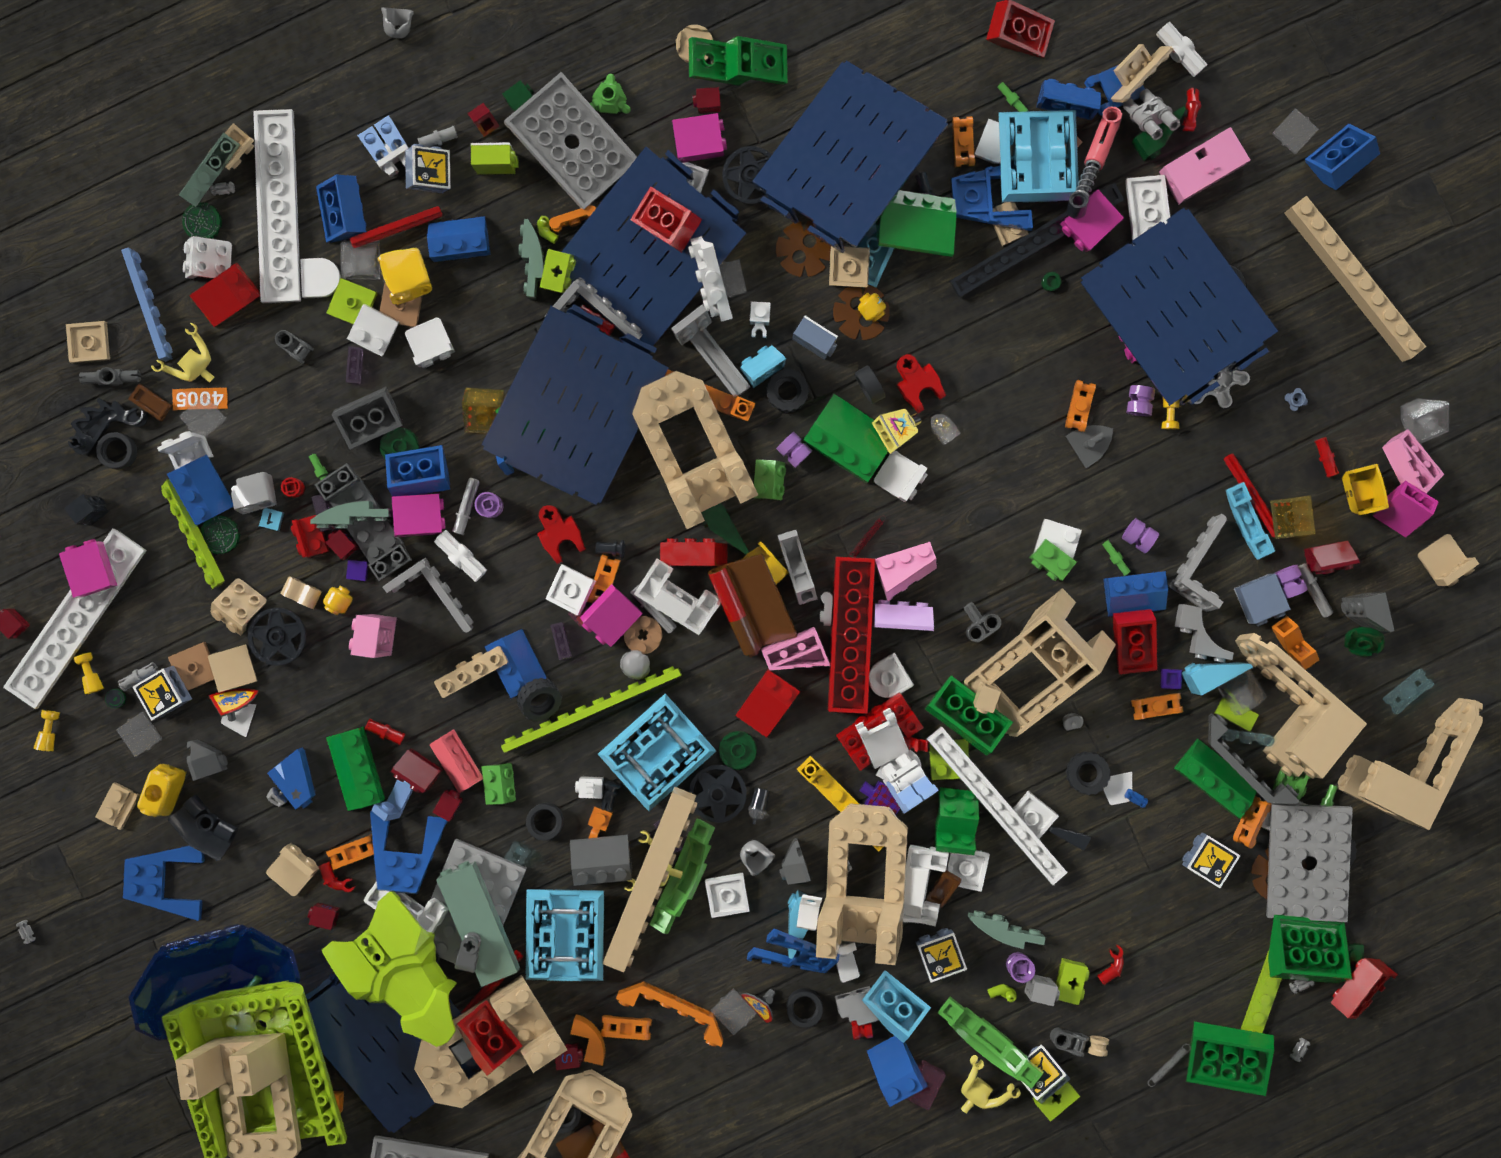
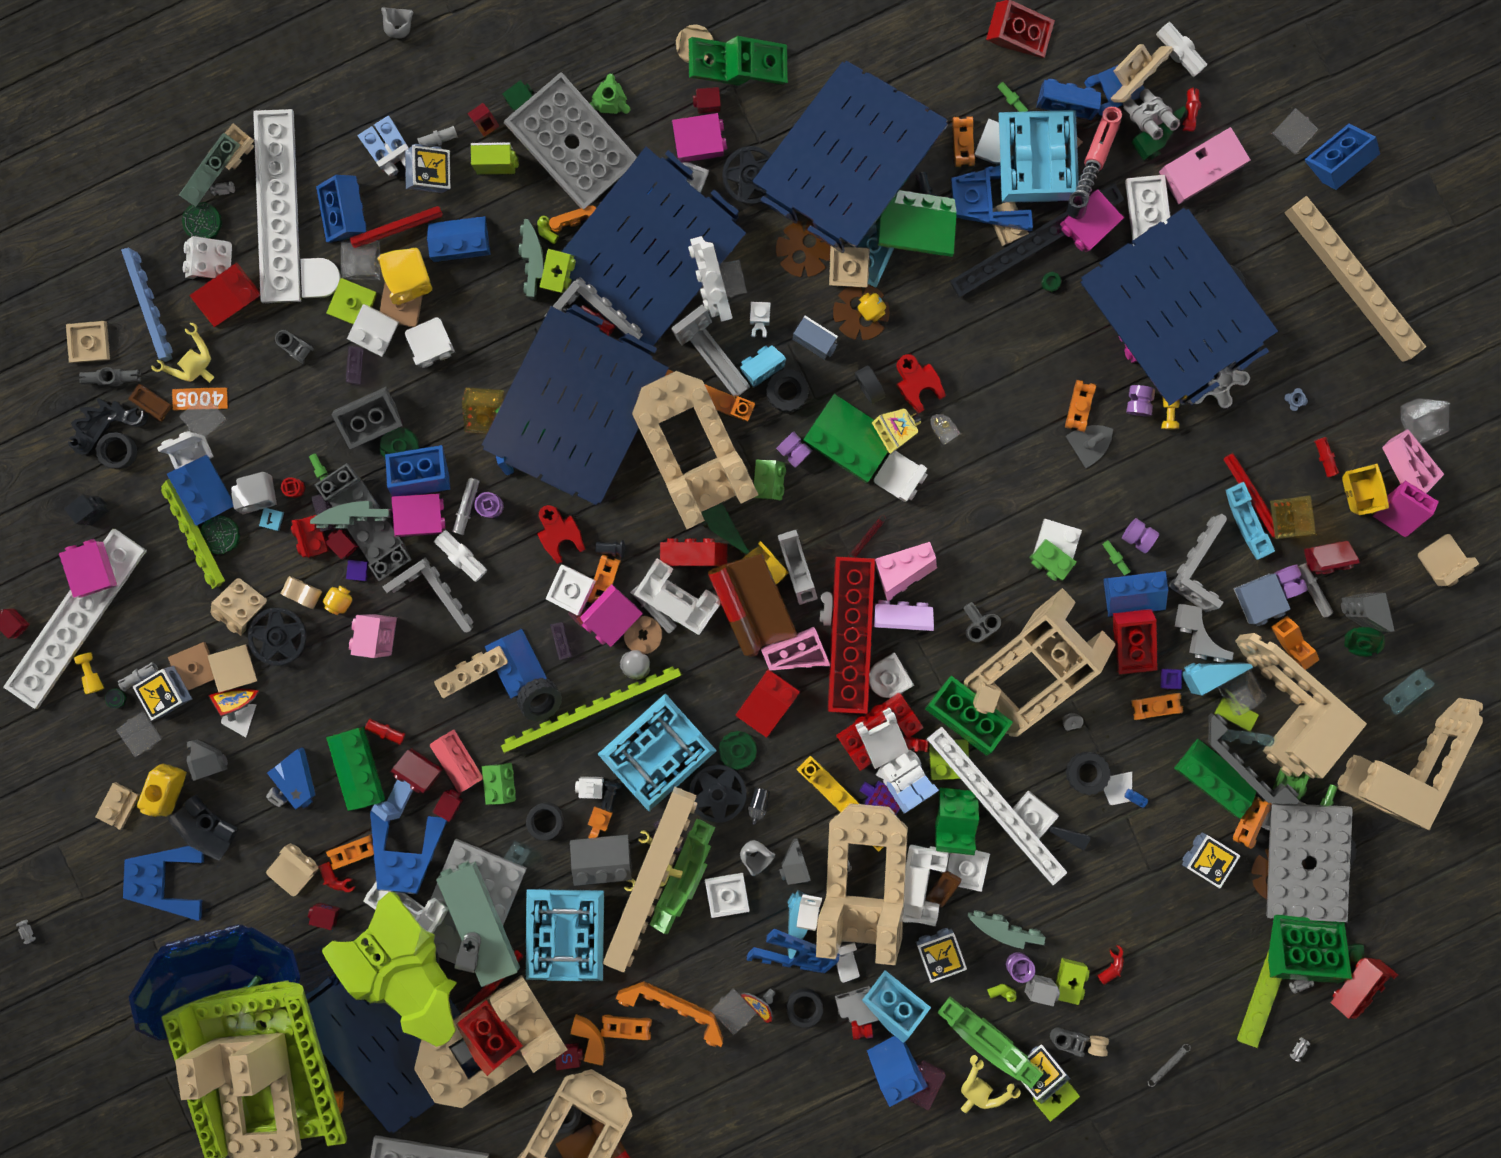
(46, 738): yellow piece -> none
(666, 219): red slope -> none
(1230, 1058): green slope -> none

